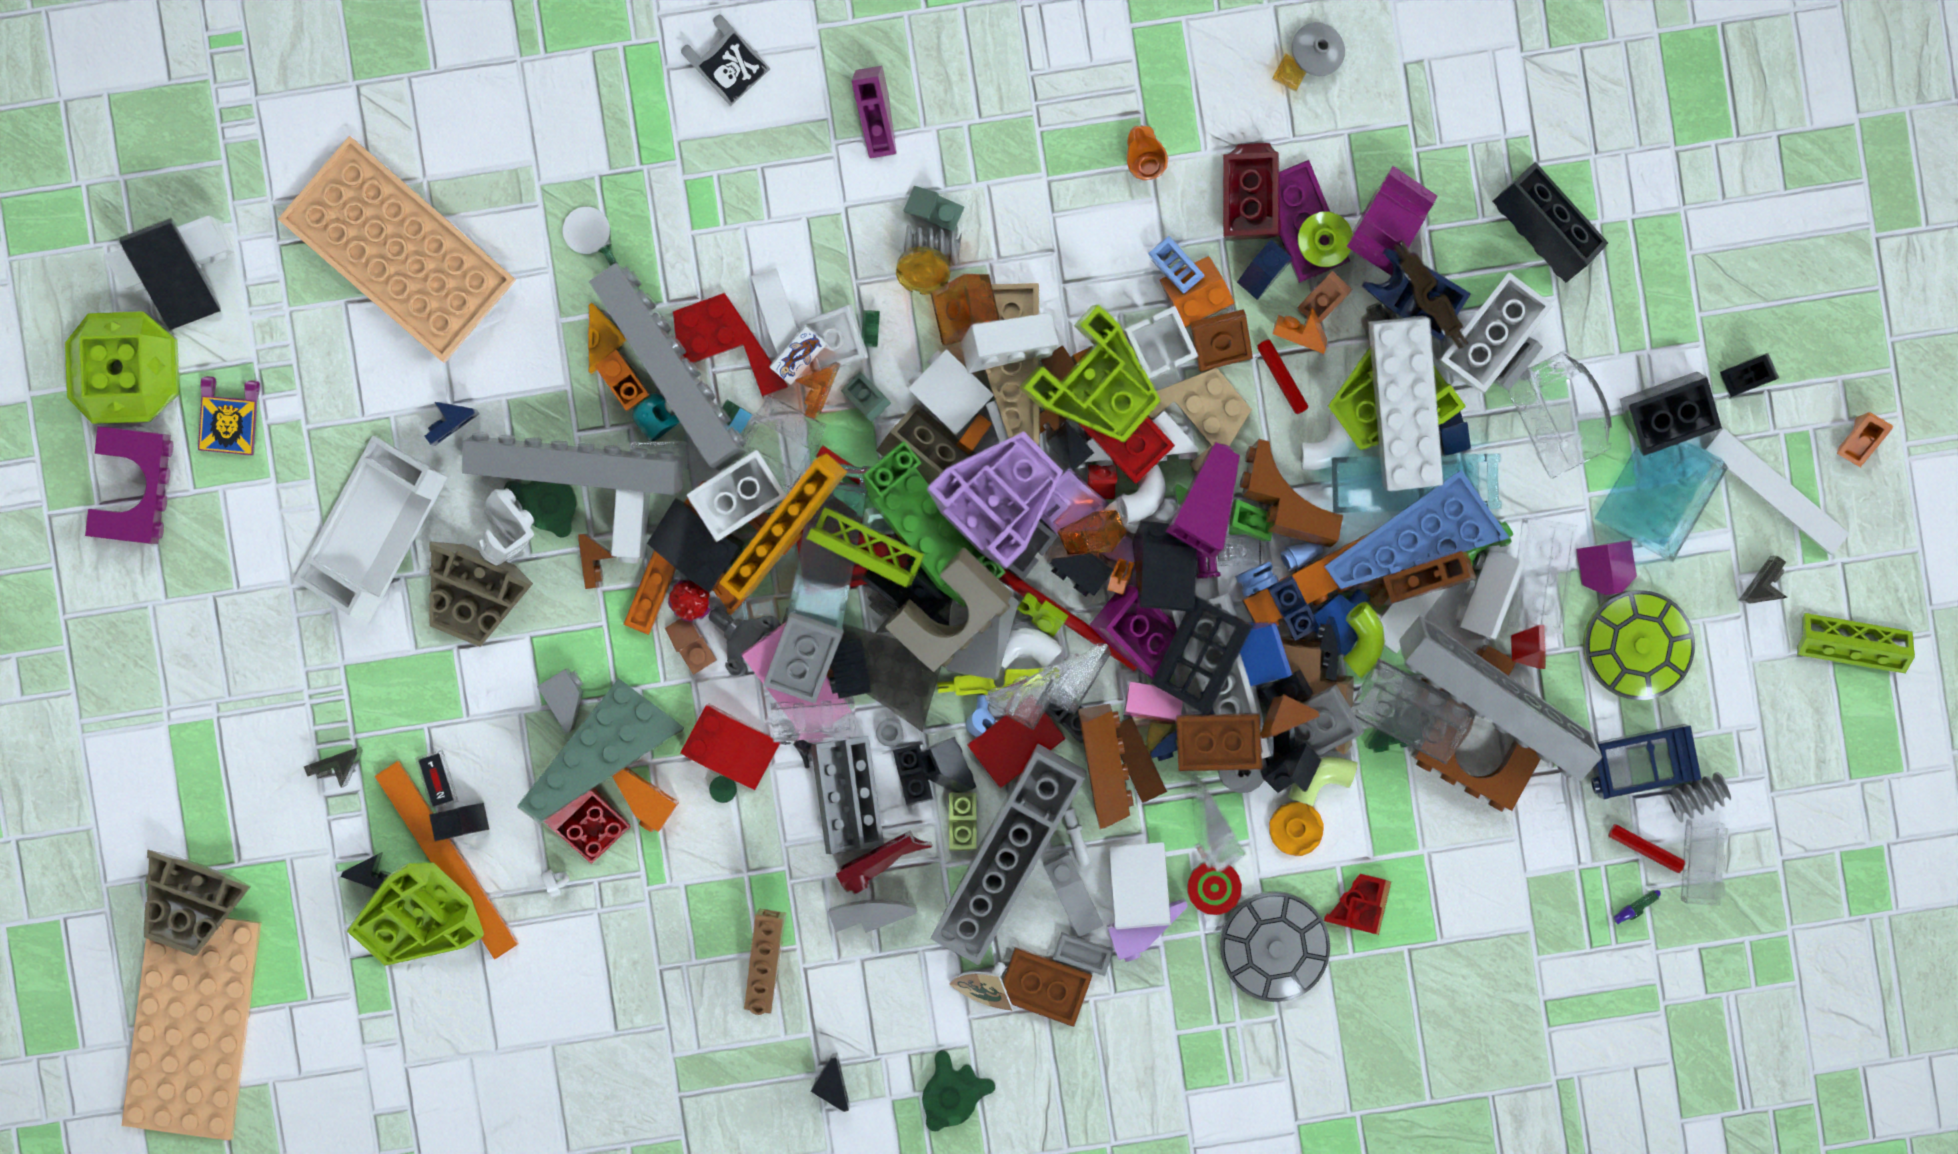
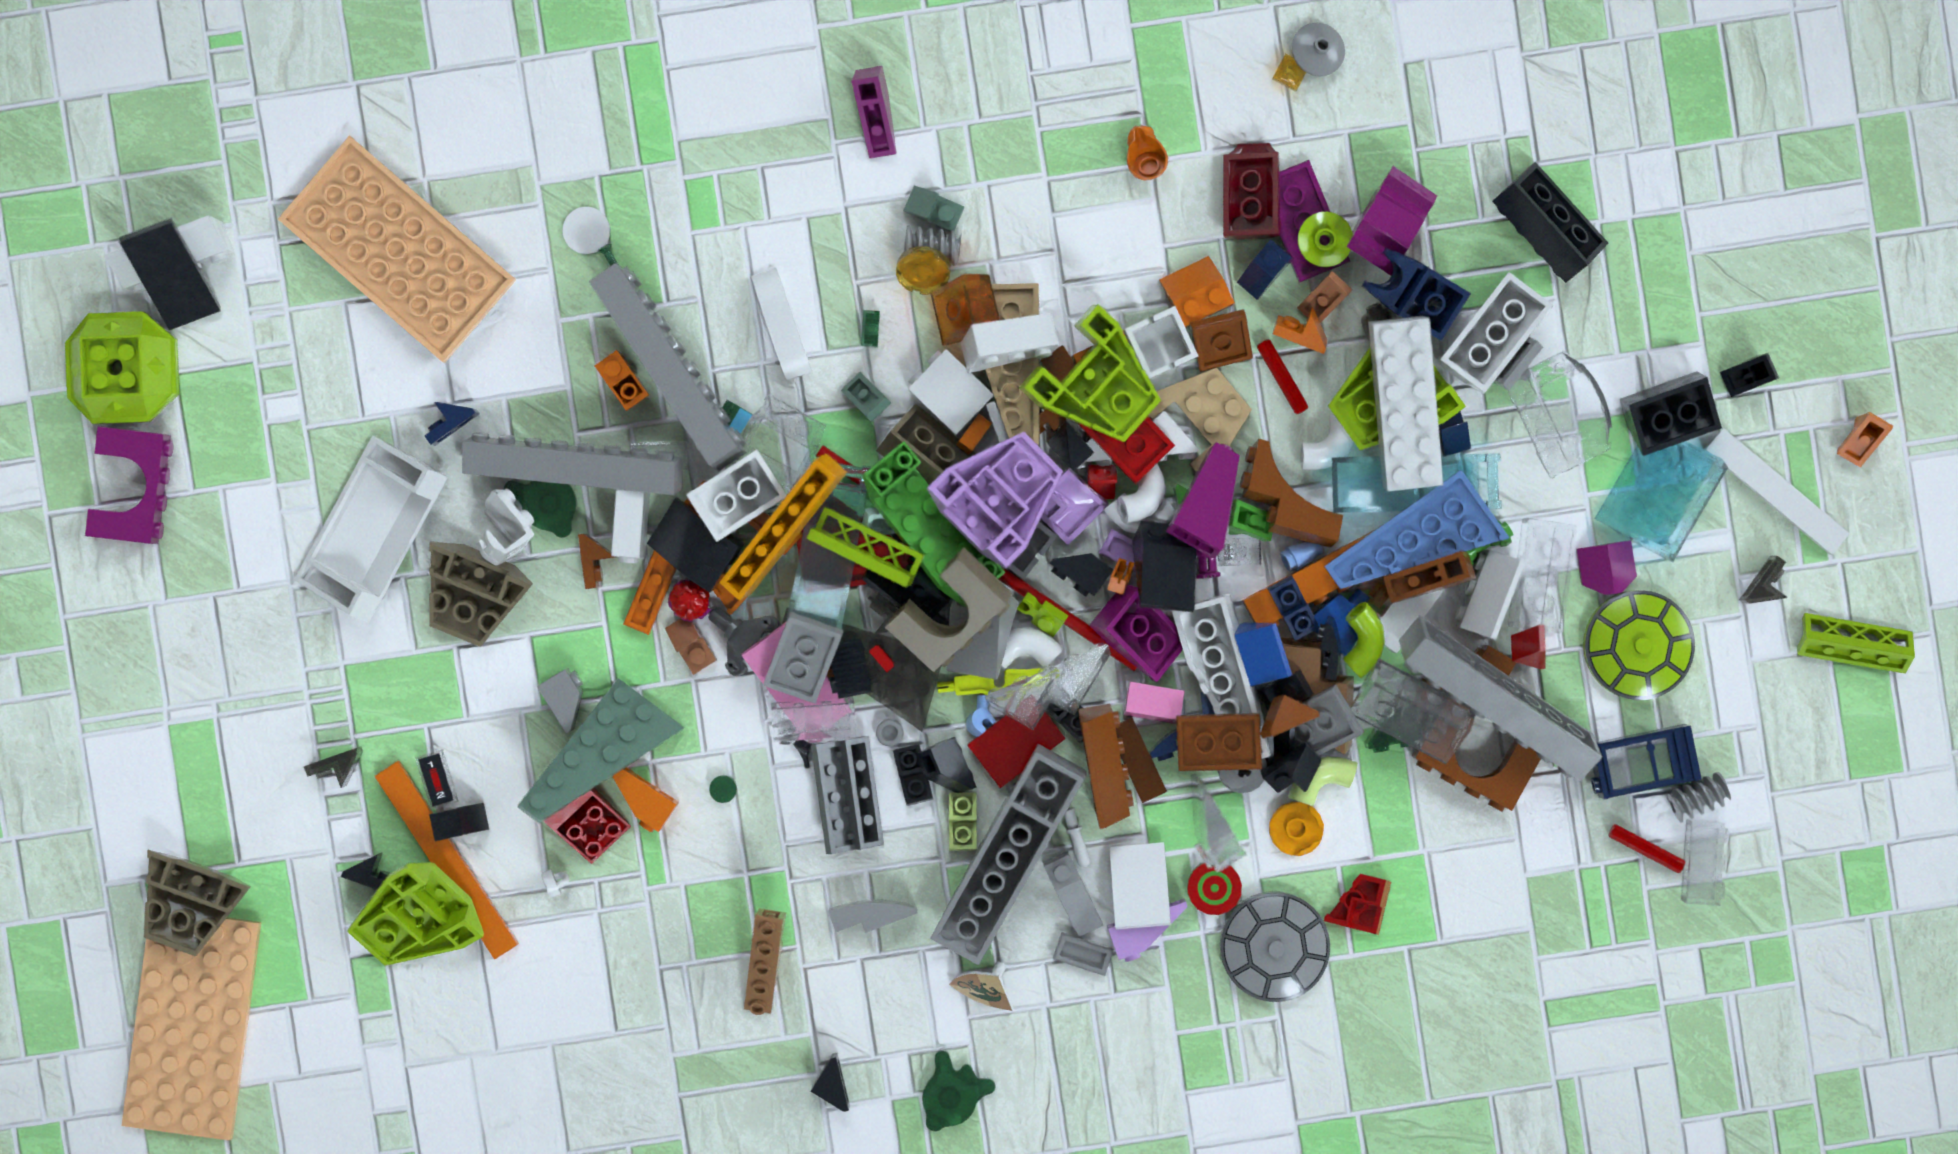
(228, 423): flag -> none
(602, 337): light orange tile -> none
(648, 423): teal helmet -> none
(717, 327): red wing -> none
(729, 65): flag -> none
(730, 747): red slope -> none
(798, 354): tile -> none
(821, 382): clear orange slope -> none
(842, 336): white tile -> none
(860, 870): dark red slope -> none
(882, 658): none -> red tile
(1045, 986): dark orange tile -> none
(1093, 533): clear orange slope -> none
(1155, 733): clear yellow slope -> none
(1161, 251): light blue slope -> none
(1224, 666): black piece -> none
(1260, 581): medium blue wheel -> none
(1422, 283): dark brown piece -> none
(1636, 908): piece -> none

